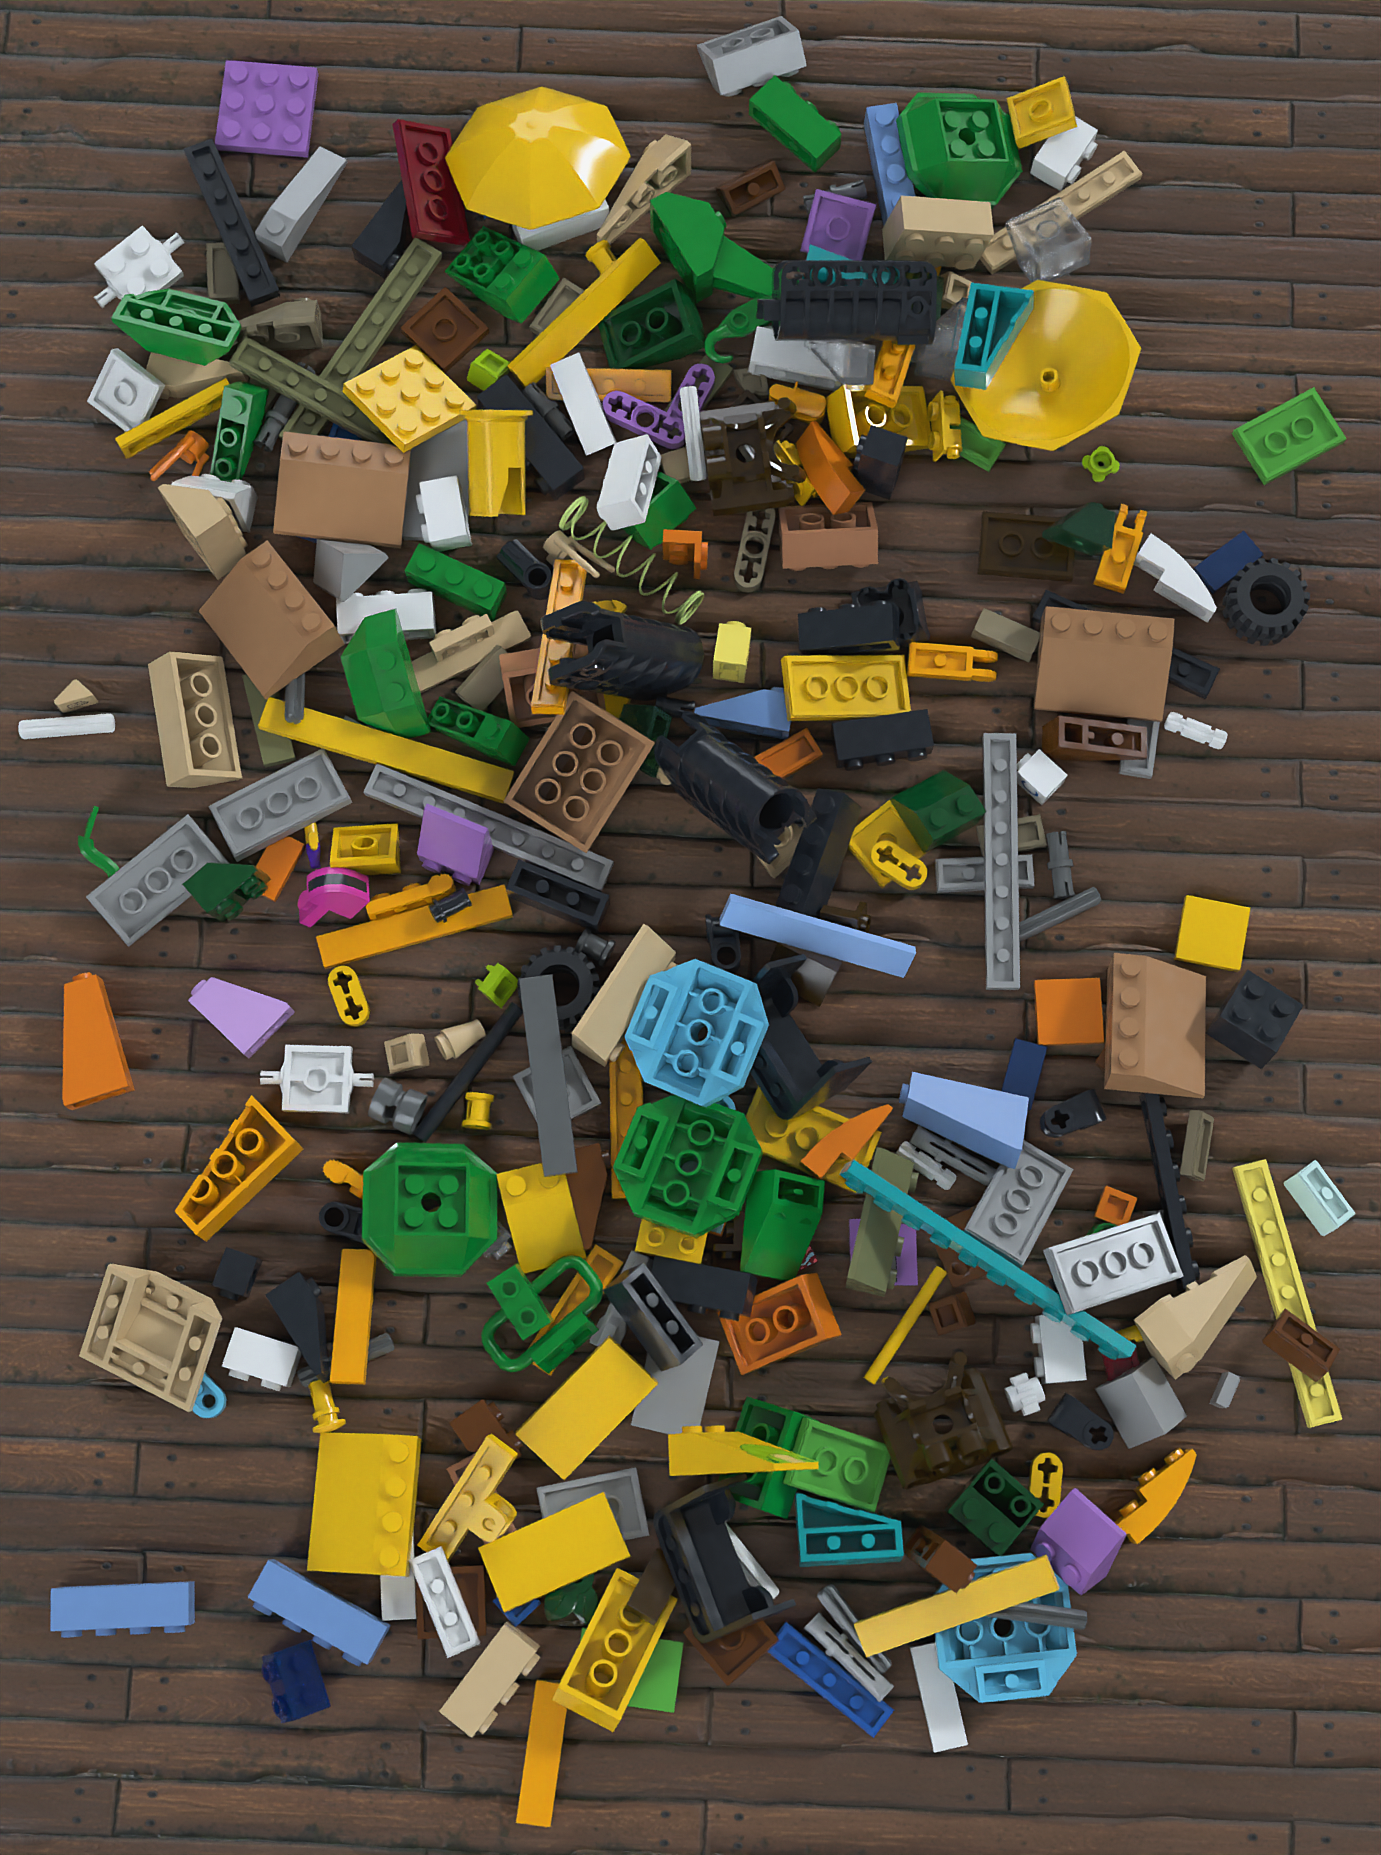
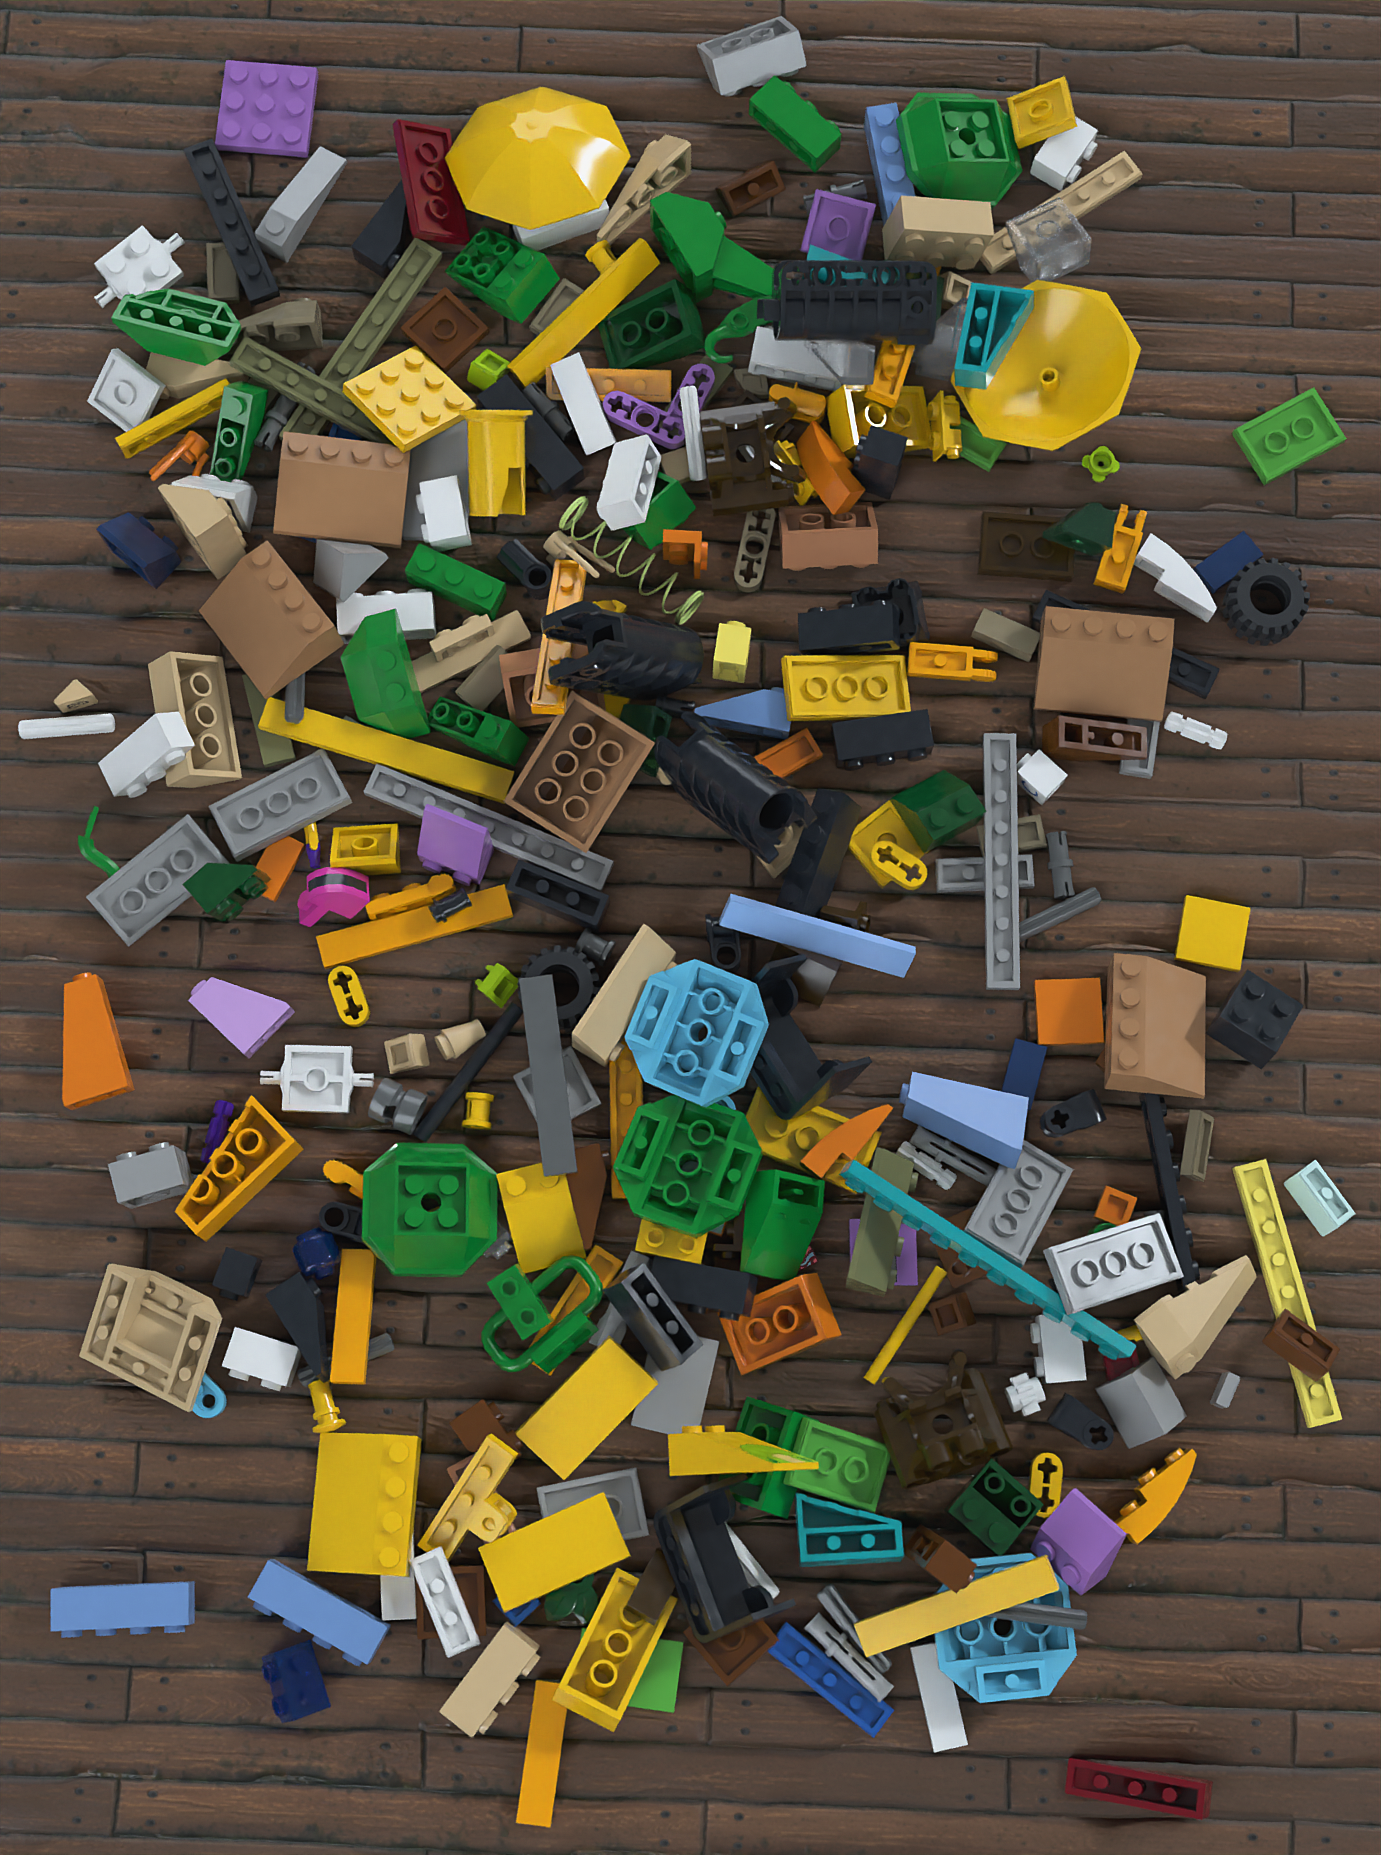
(140, 548): none -> dark blue slope
(146, 754): none -> white brick
(150, 1176): none -> light grey brick
(217, 1128): none -> dark purple axle
(316, 1253): none -> clear blue head
(1139, 1788): none -> dark red slope

